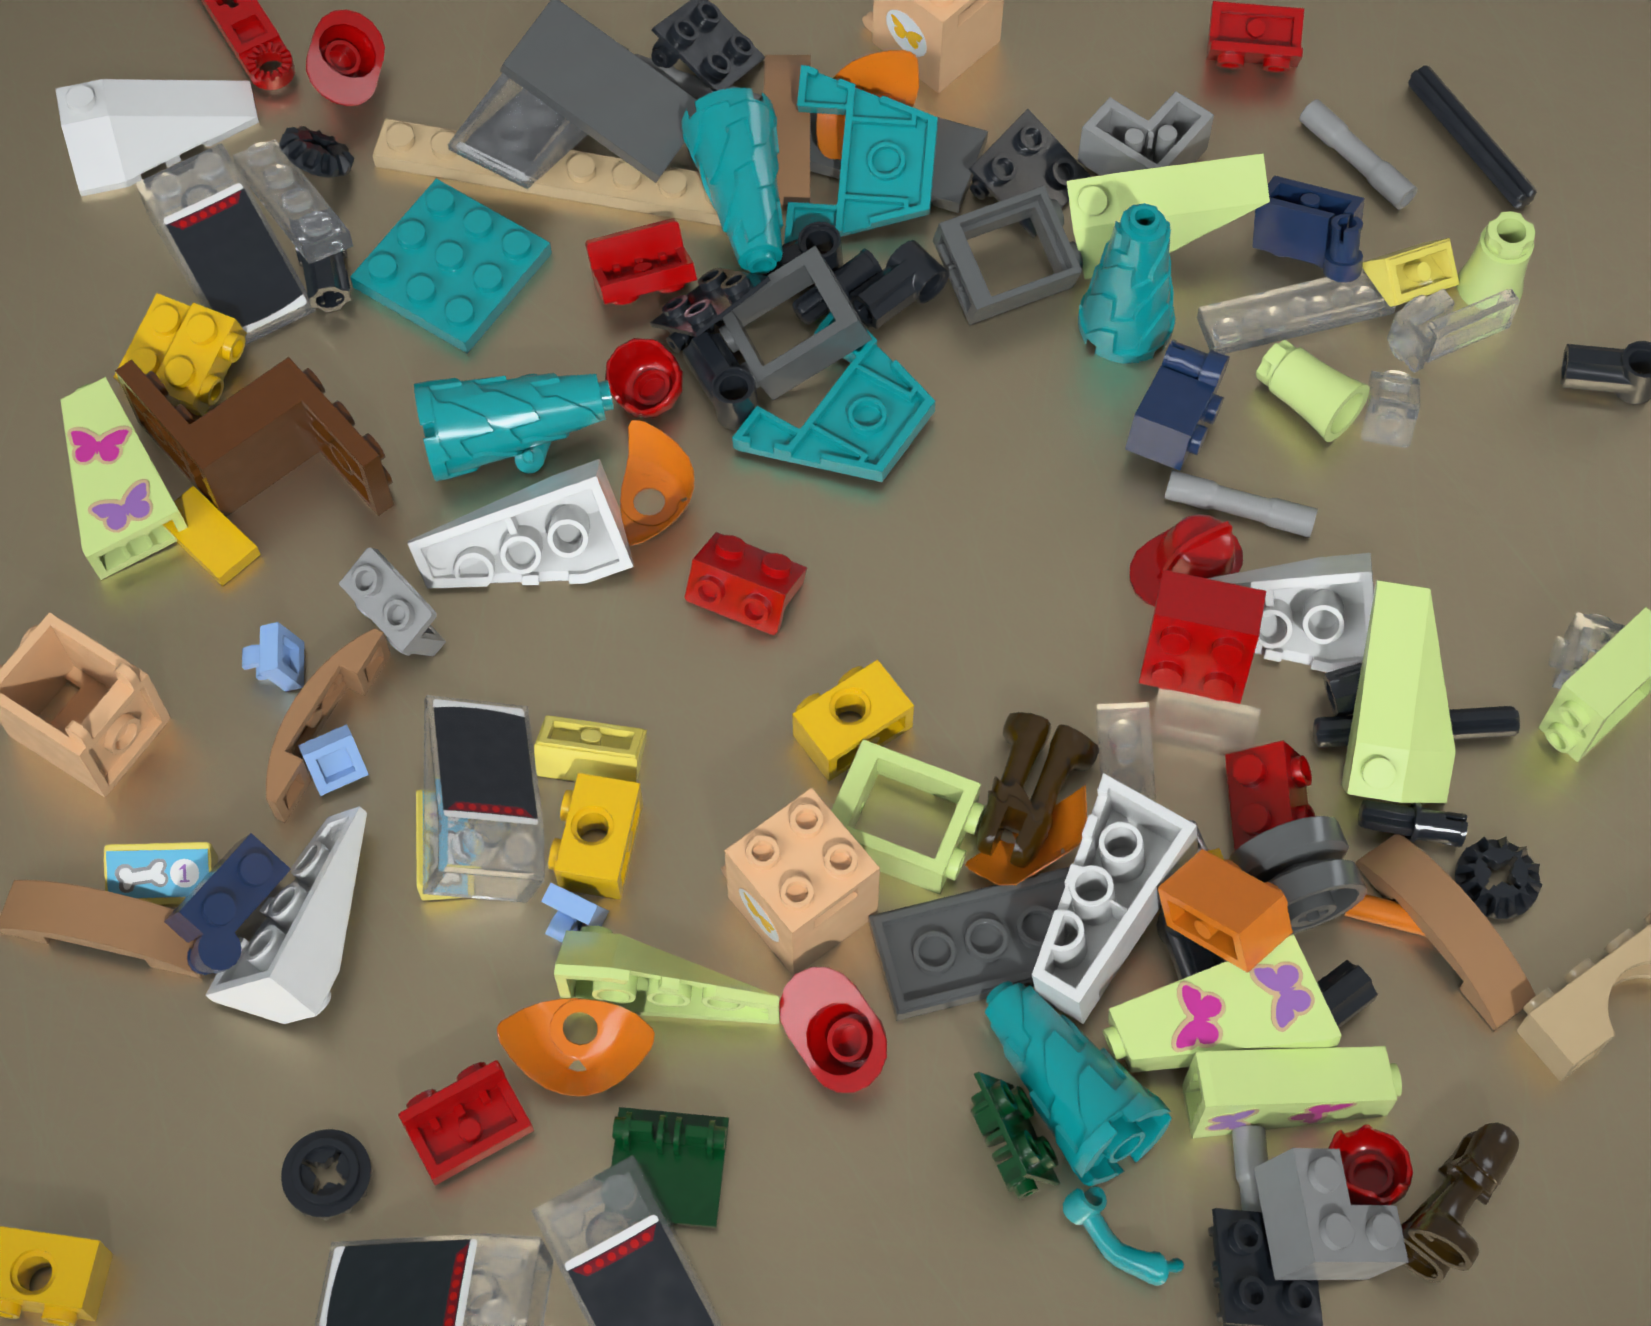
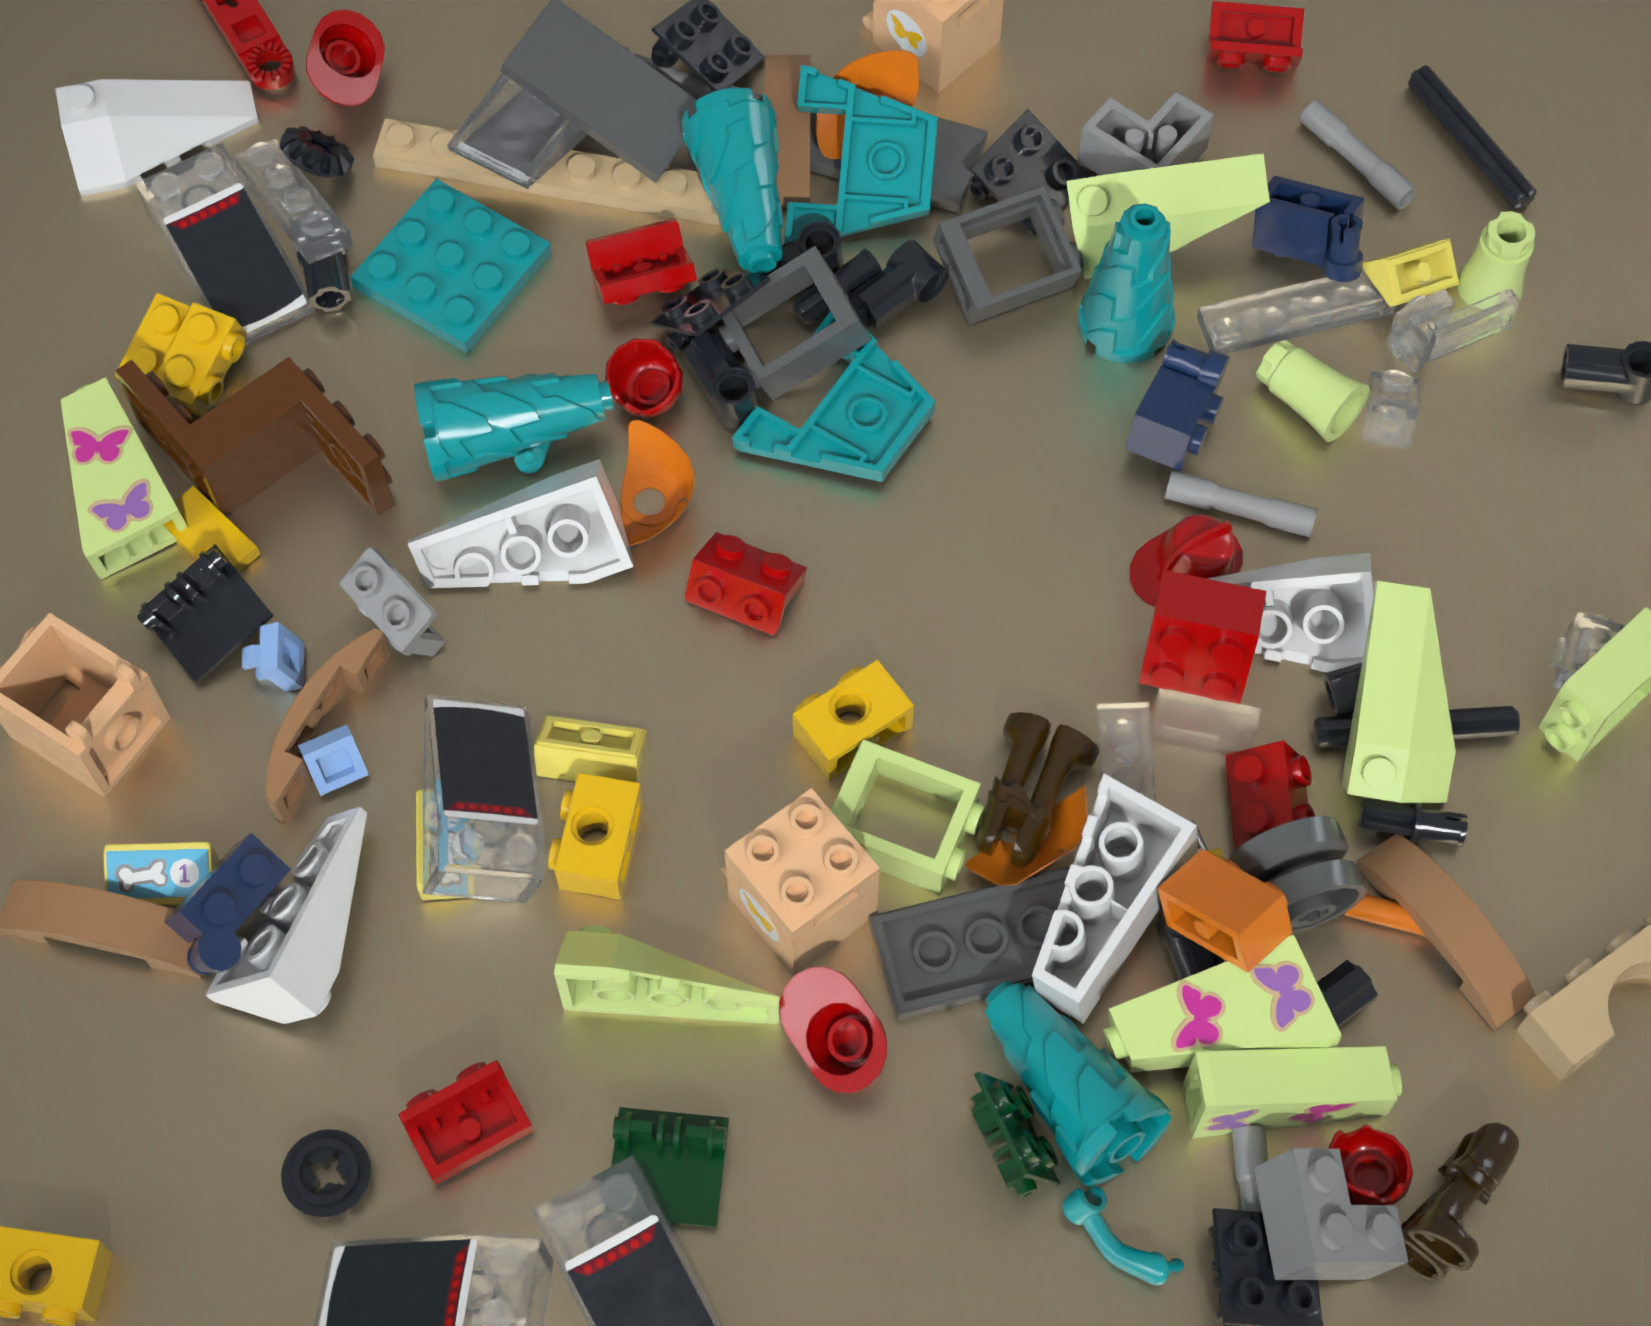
(205, 613): none -> black hinge
(544, 1053): orange piece -> none
(571, 912): light blue tile -> none
(1500, 900): black gear -> none

